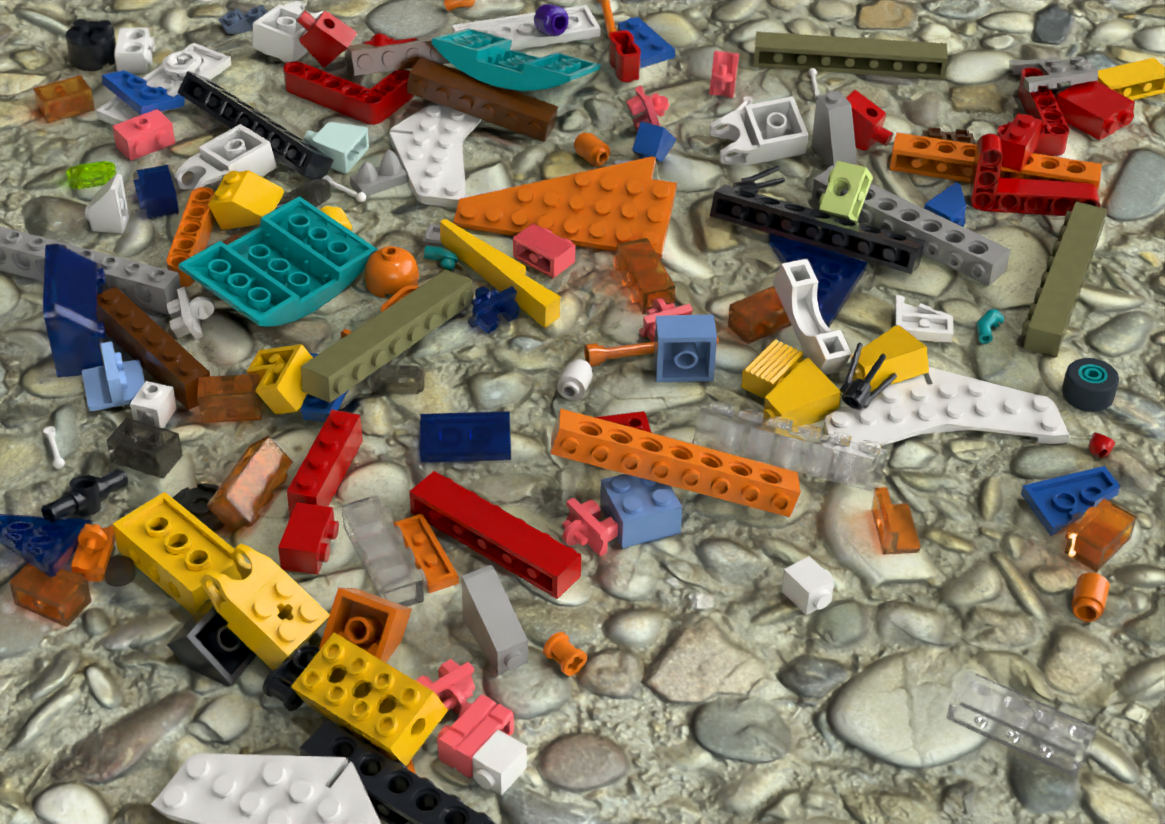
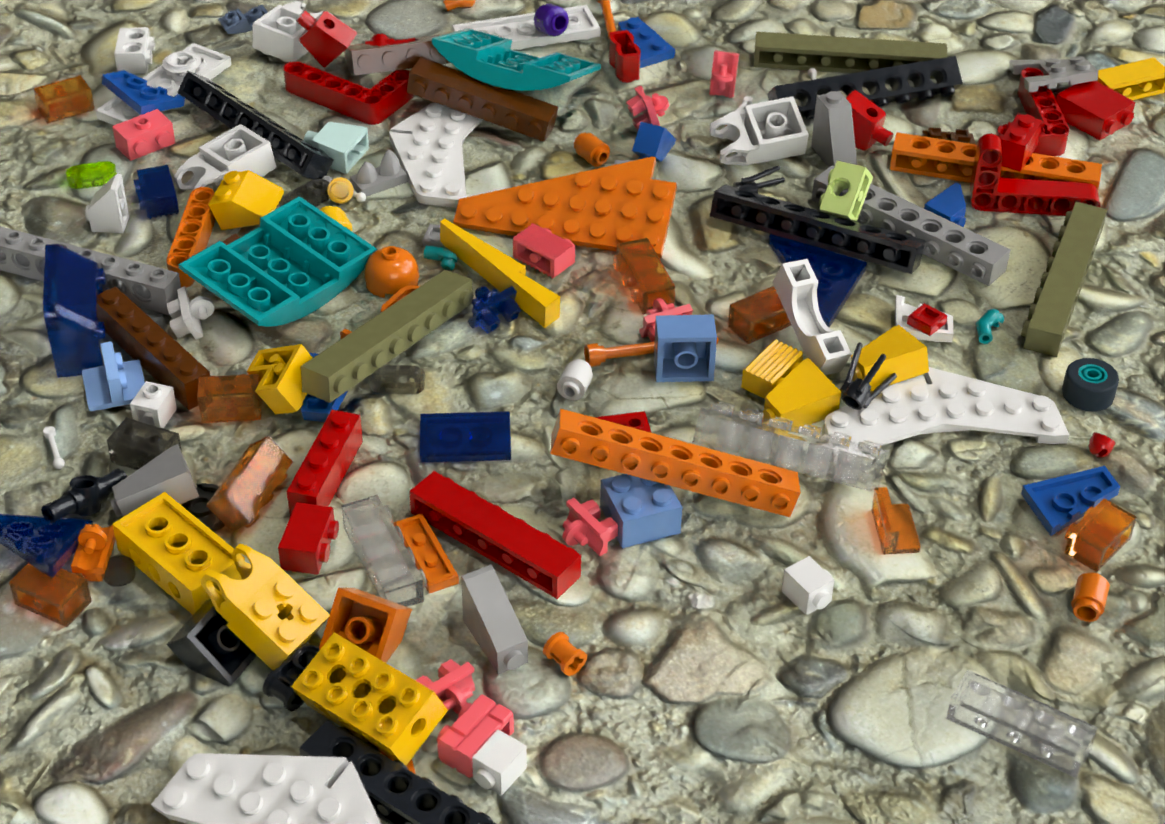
(91, 44): black brick -> none
(162, 474): none -> light grey slope
(340, 190): none -> yellow plate
(927, 319): none -> red tile
(943, 70): none -> black brick

